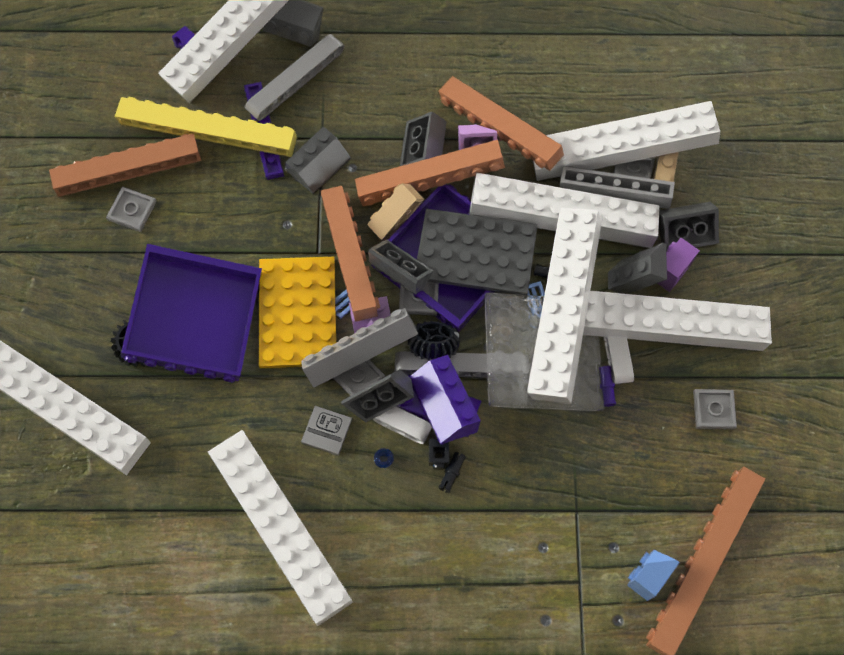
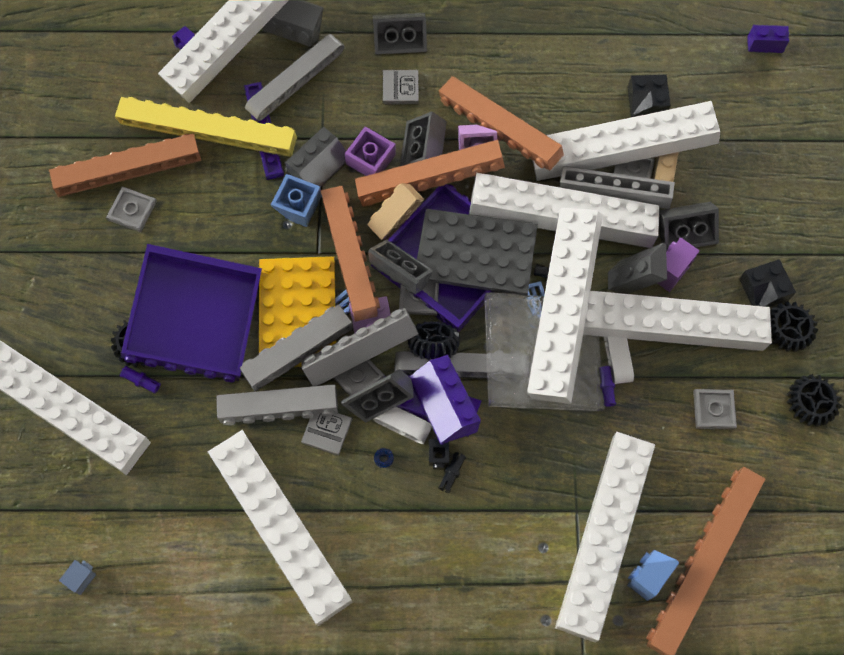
(78, 576): none -> sand blue brick
(140, 379): none -> dark purple pin
(277, 404): none -> light grey brick
(293, 349): none -> light grey brick
(297, 199): none -> medium blue slope
(370, 152): none -> medium lavender brick
(400, 33): none -> dark grey slope
(400, 86): none -> light grey tile
(605, 537): none -> white brick
(648, 94): none -> black slope
(767, 284): none -> black slope
(768, 38): none -> dark purple brick
(794, 316): none -> black gear
(822, 393): none -> black gear

